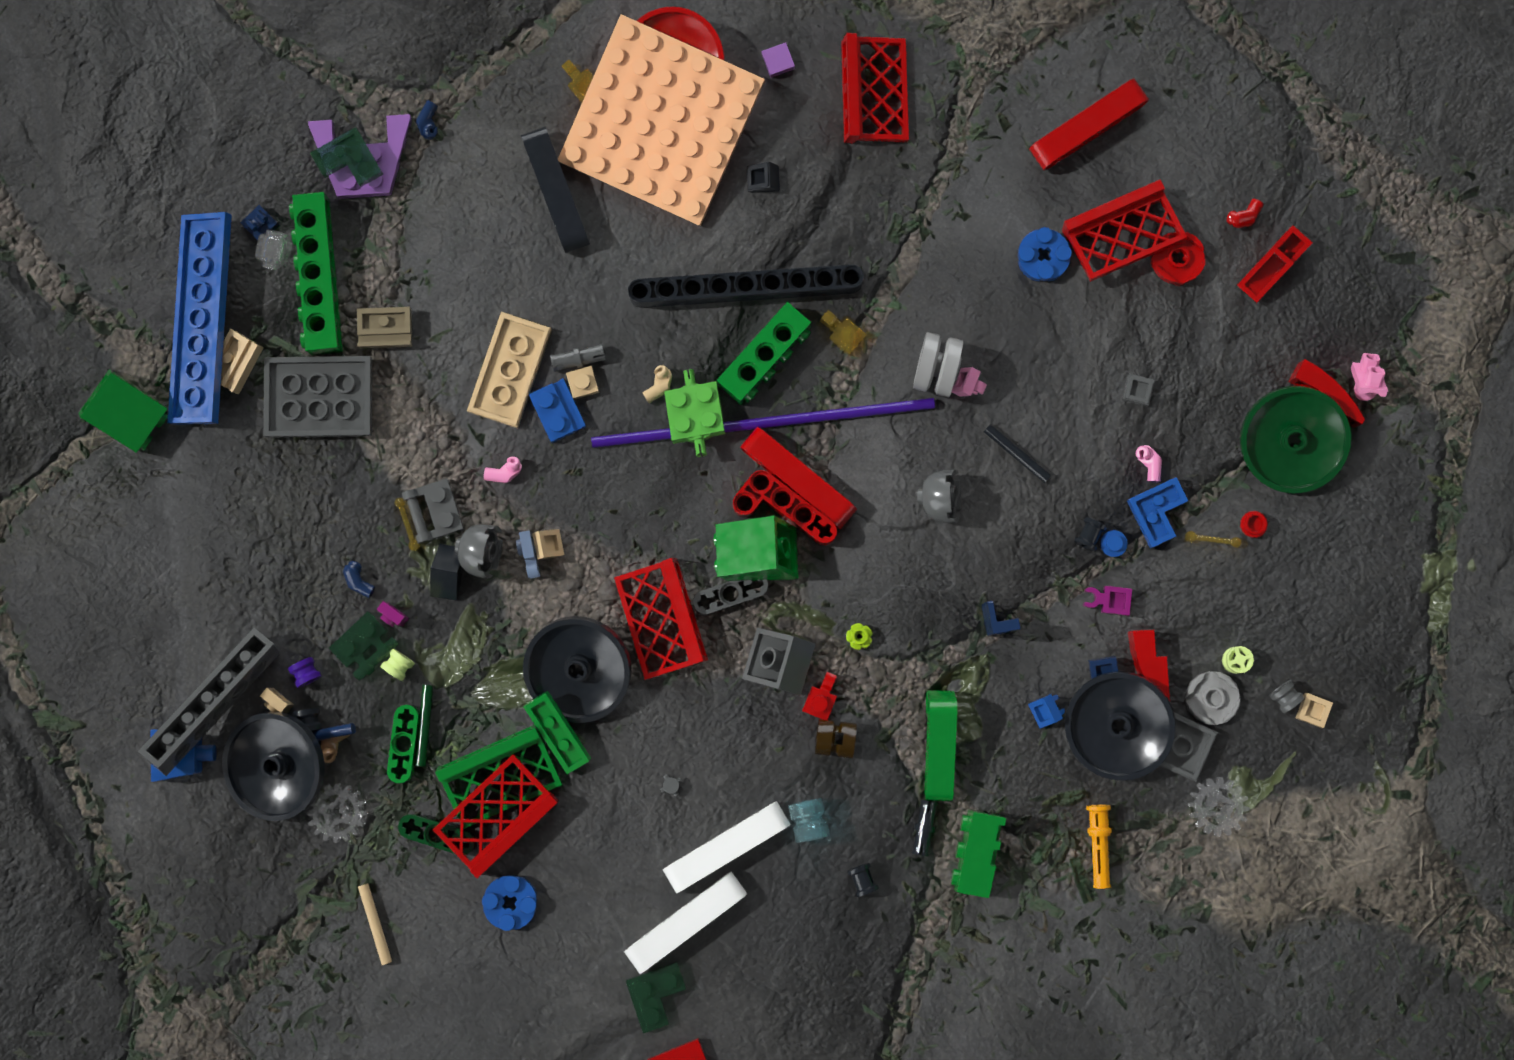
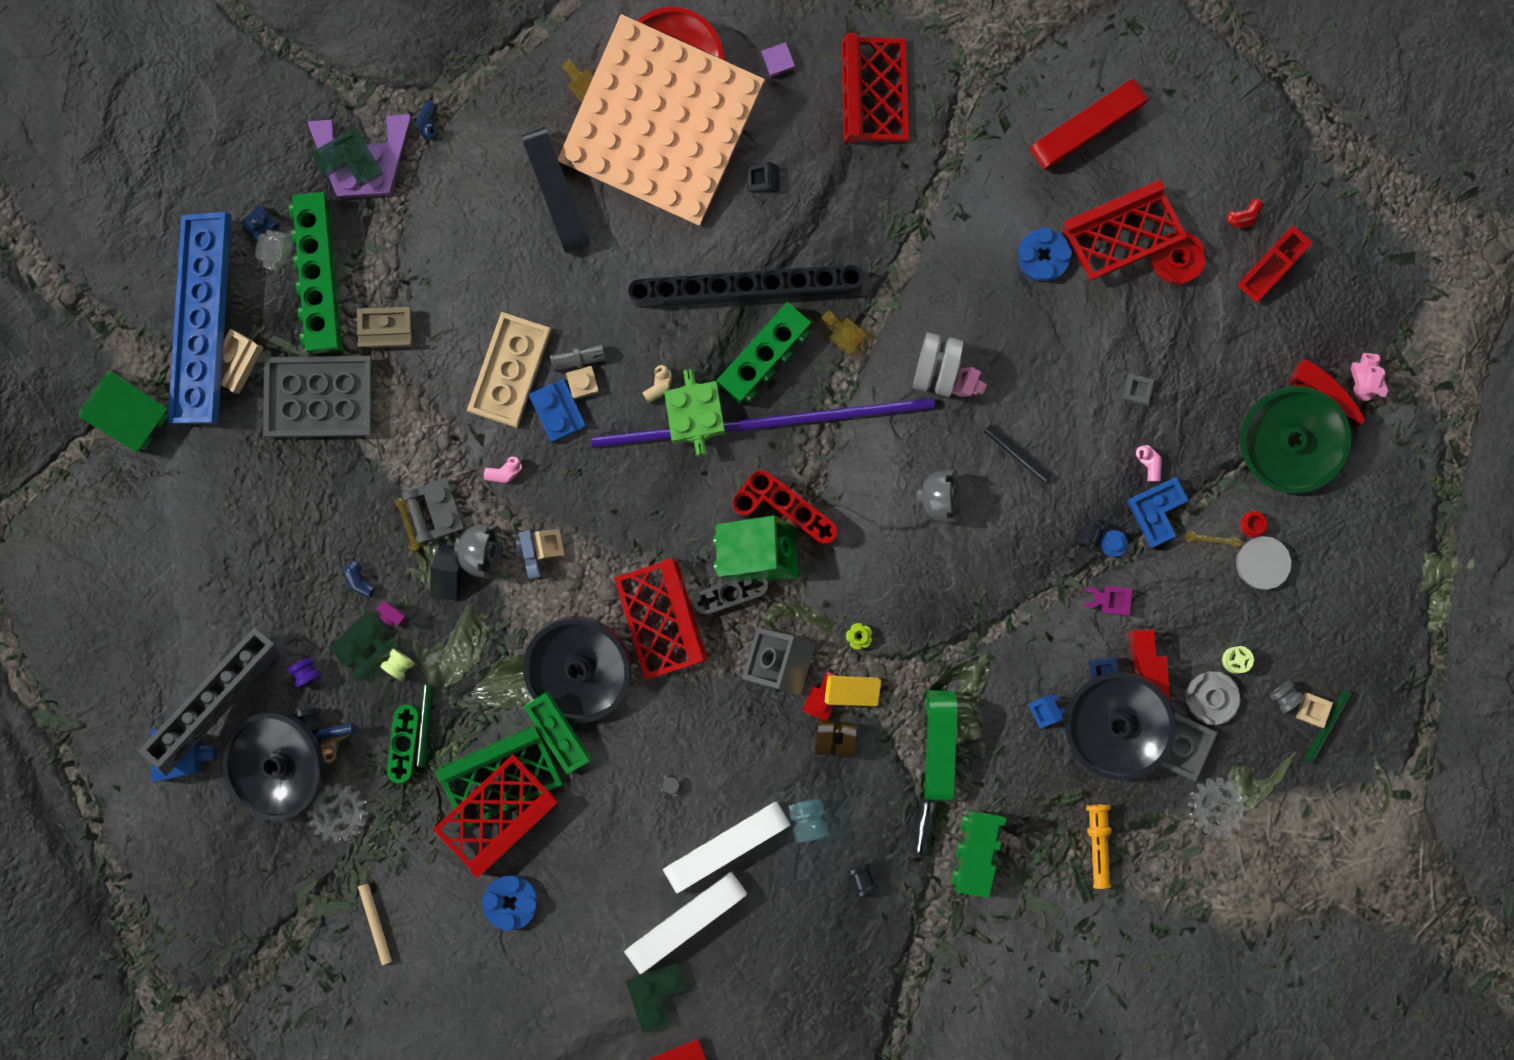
(276, 701): tan plate -> none
(420, 821): dark green beam -> none
(798, 477): red beam -> none
(852, 691): none -> yellow tile
(994, 627): dark blue panel -> none
(1263, 563): none -> light grey tile
(1324, 733): none -> dark green bar

